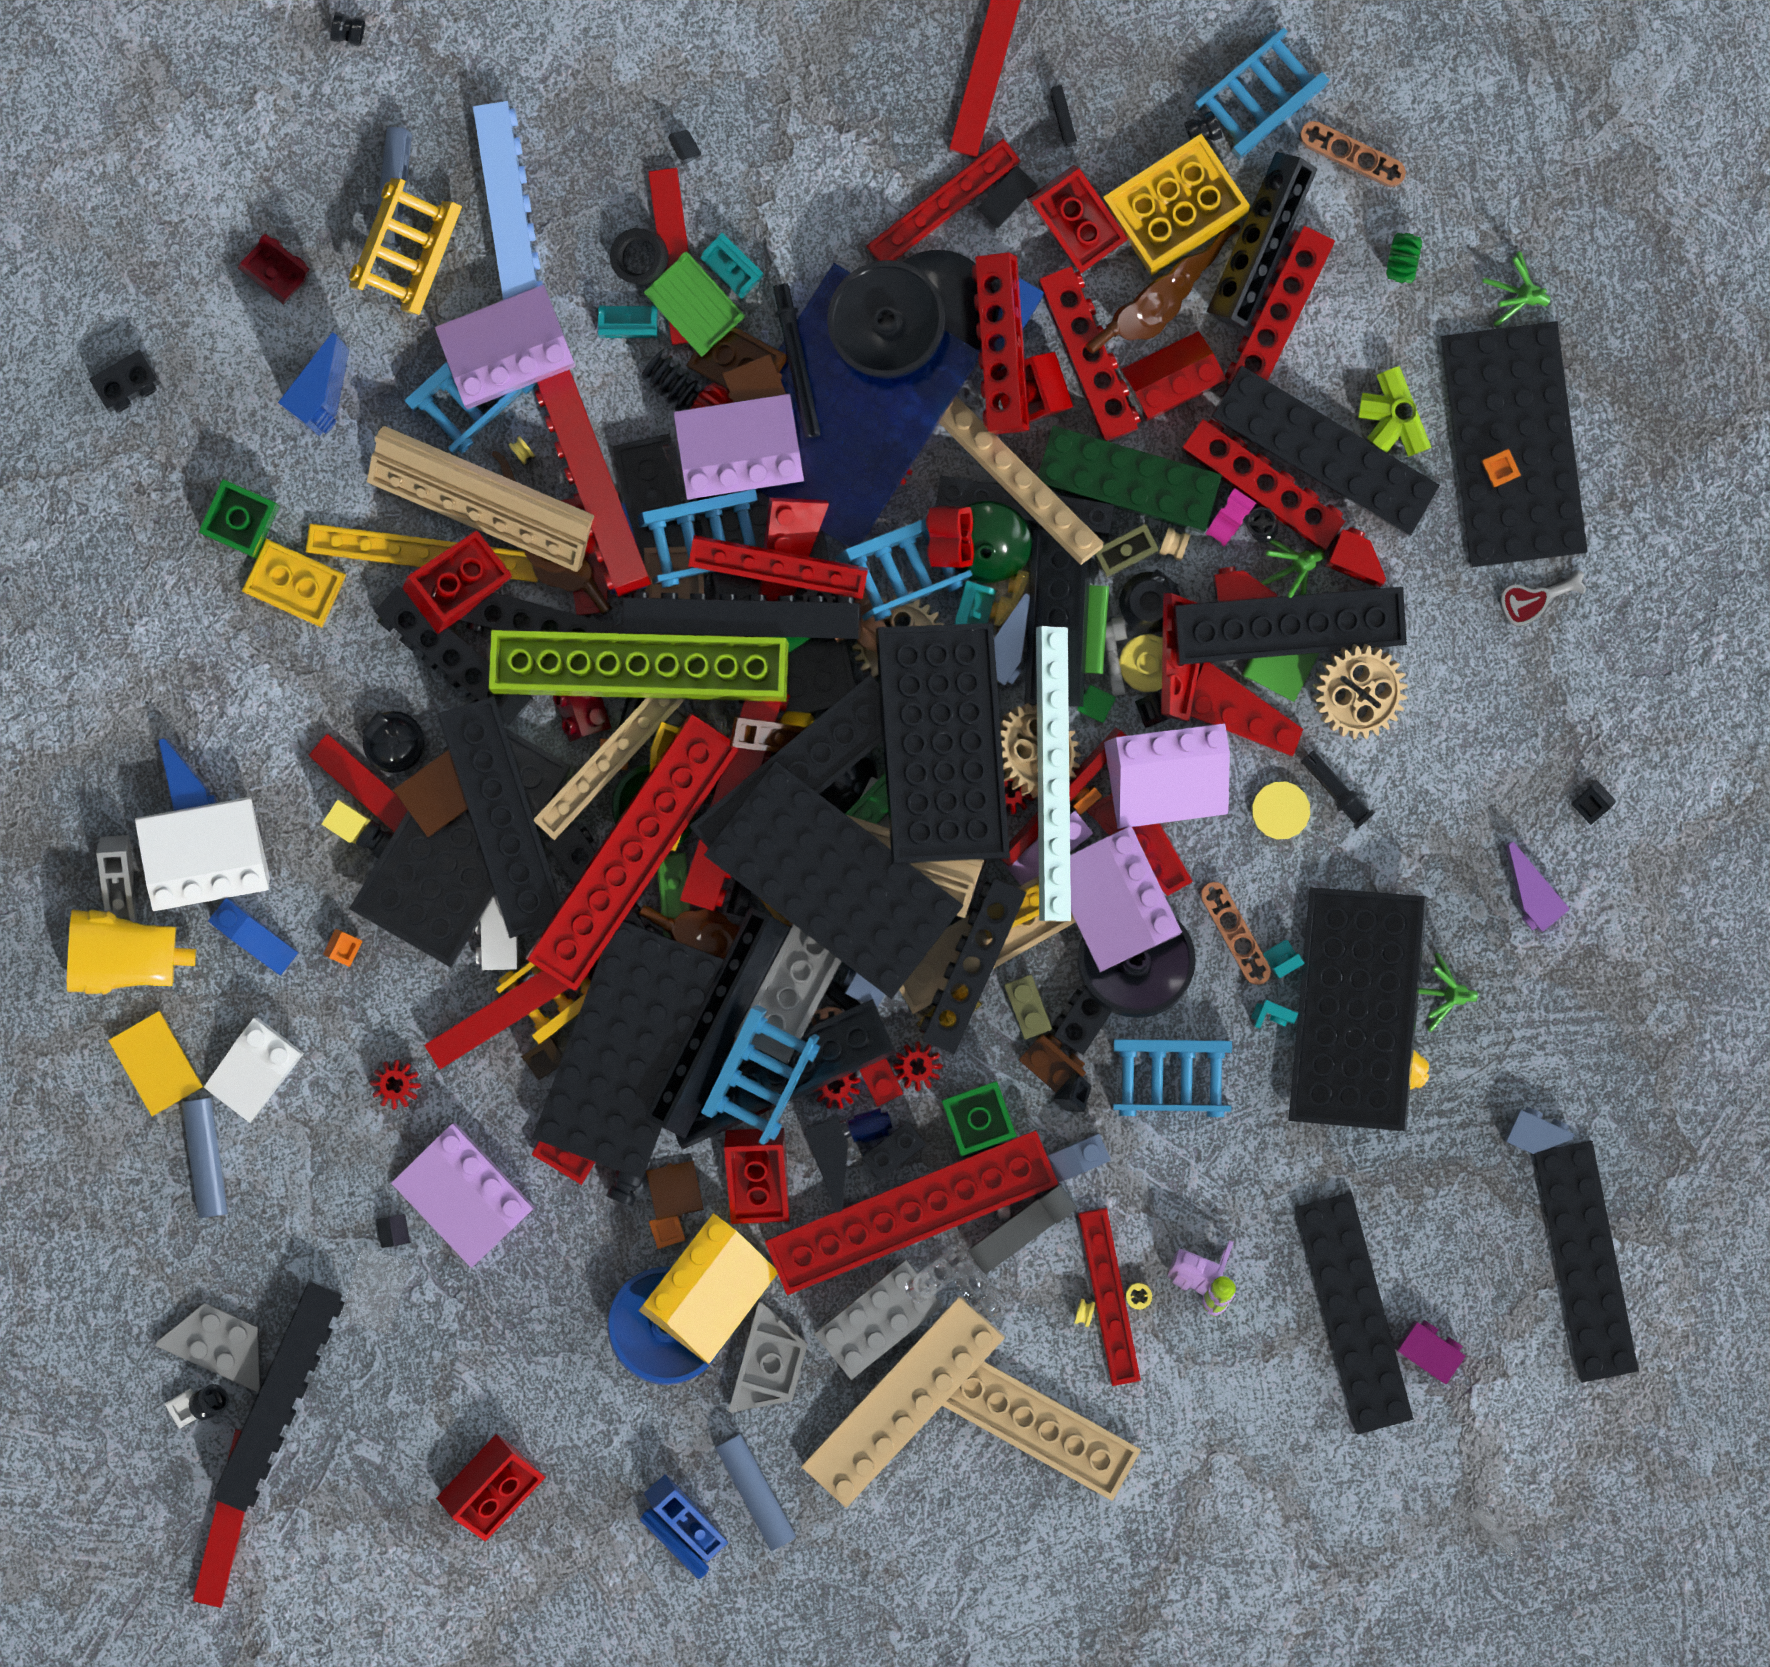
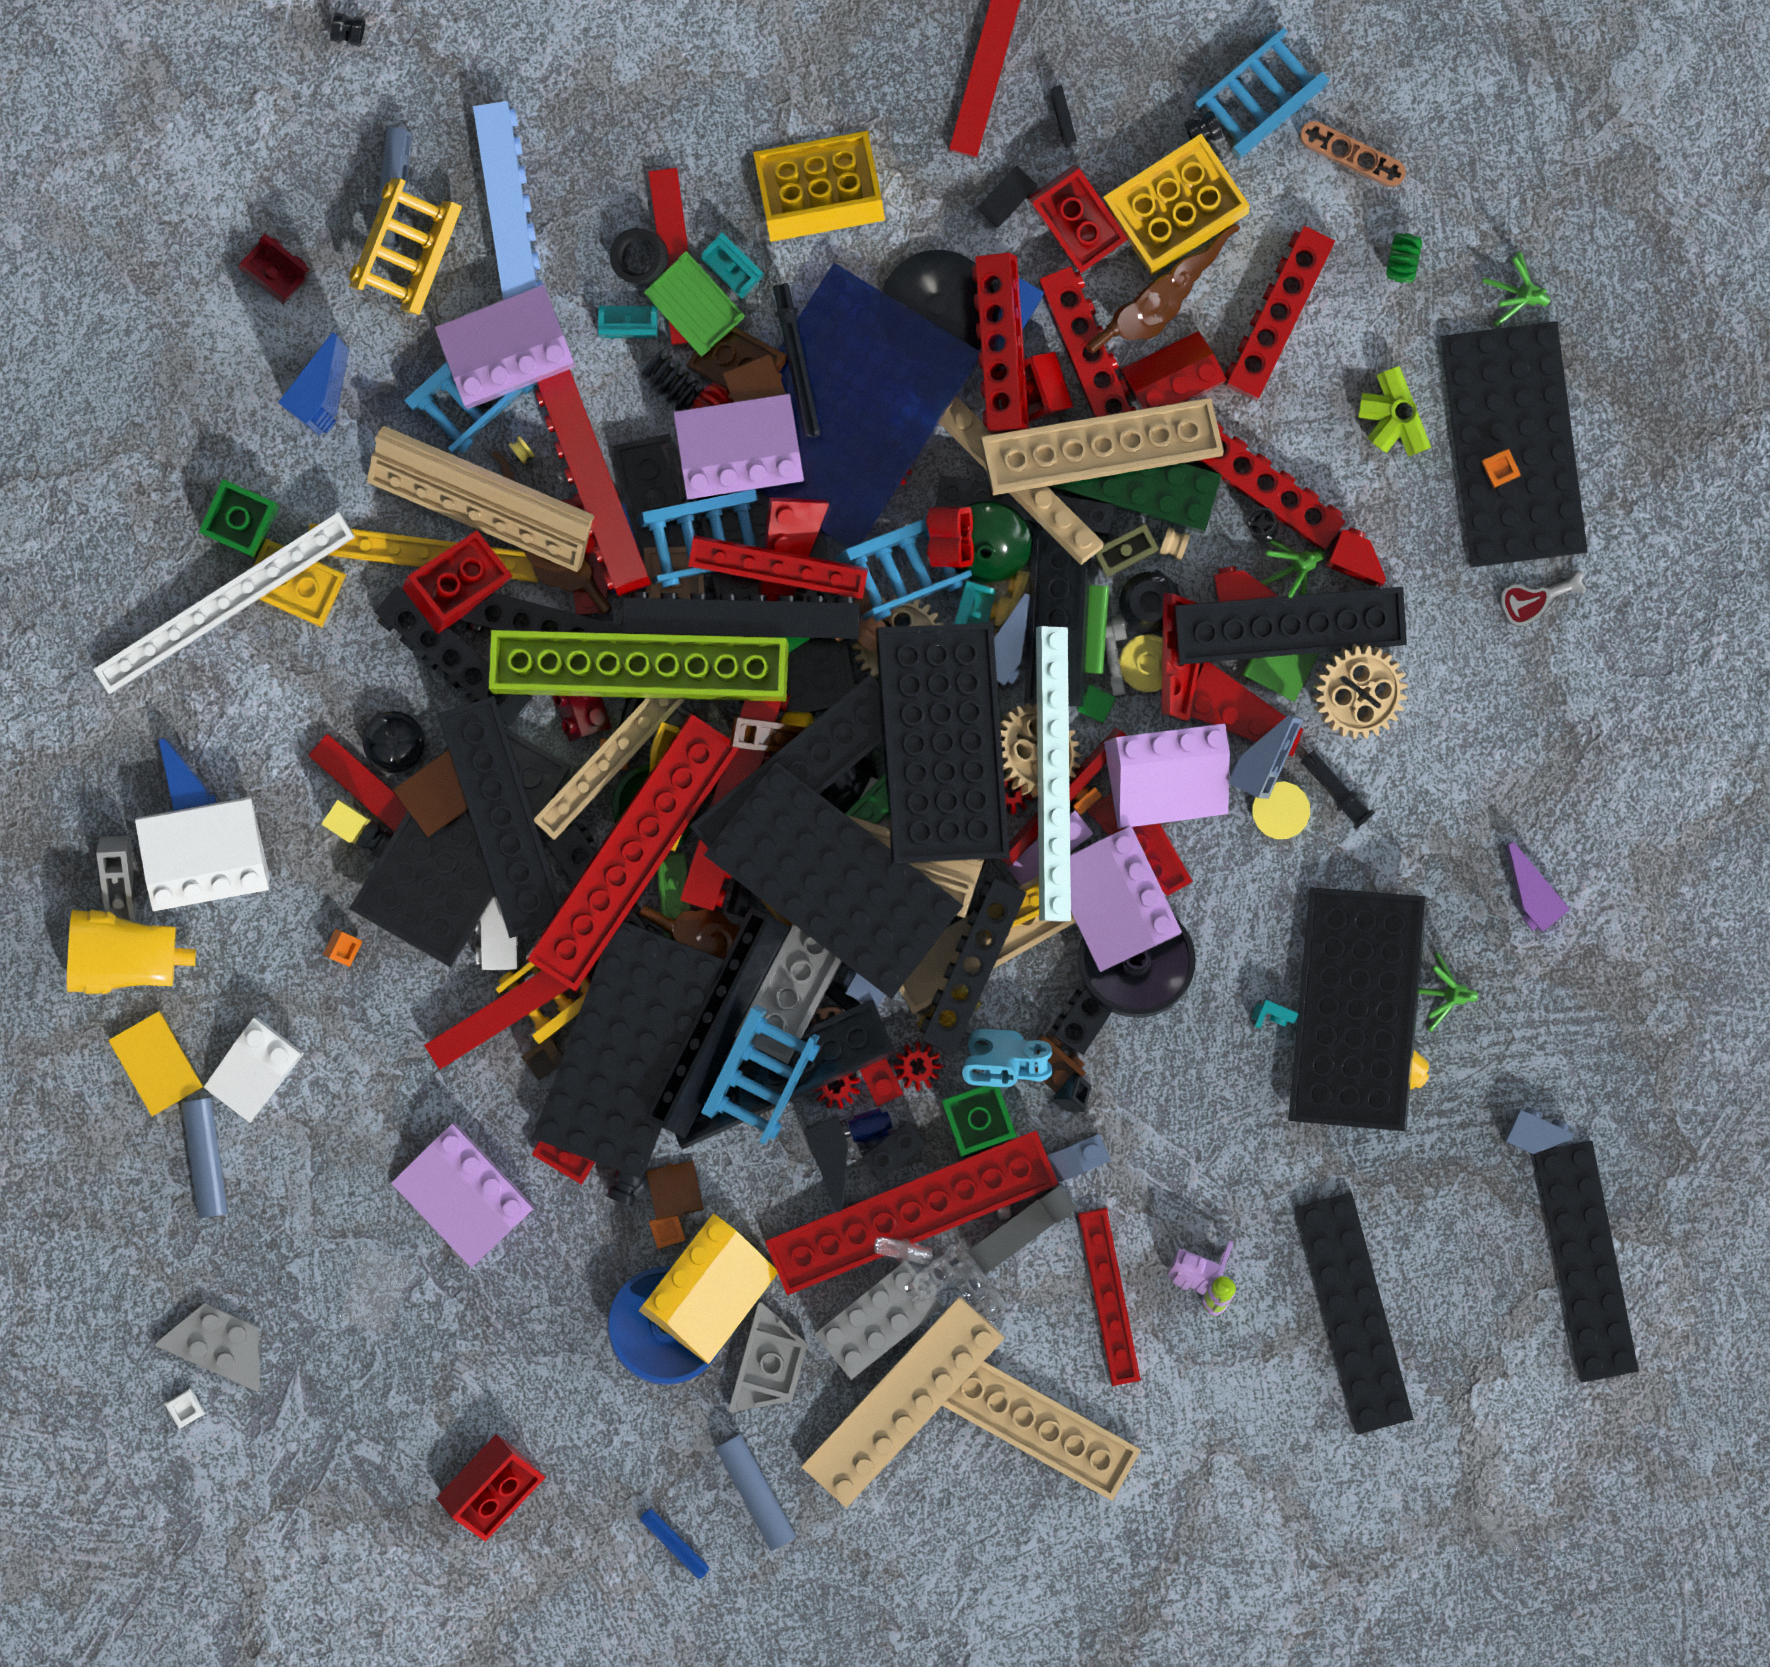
(121, 374): black brick -> none
(208, 1402): black wheel -> none
(219, 1551): red tile -> none
(224, 603): none -> white plate
(253, 936): blue slope -> none
(277, 1396): black brick -> none
(393, 1231): black slope -> none
(397, 1074): red gear -> none
(684, 146): black slope -> none
(685, 1517): blue slope -> none
(756, 1177): red slope -> none
(819, 186): none -> yellow slope
(886, 319): black dish -> none
(903, 1250): none -> clear axle
(944, 202): red tile -> none
(1005, 1058): none -> medium azure piece
(1027, 1007): olive brick -> none
(1084, 1312): light yellow bush -> none
(1102, 446): none -> tan plate
(1138, 1286): light yellow bush -> none
(1150, 710): black slope -> none
(1186, 1051): dark azure fence -> none
(1230, 517): dark pink leg -> none
(1239, 931): nougat beam -> none
(1262, 240): black brick -> none
(1262, 763): none -> sand blue slope
(1282, 959): teal bracket -> none
(1325, 450): black plate -> none
(1431, 1352): magenta brick -> none
(1593, 802): black slope -> none

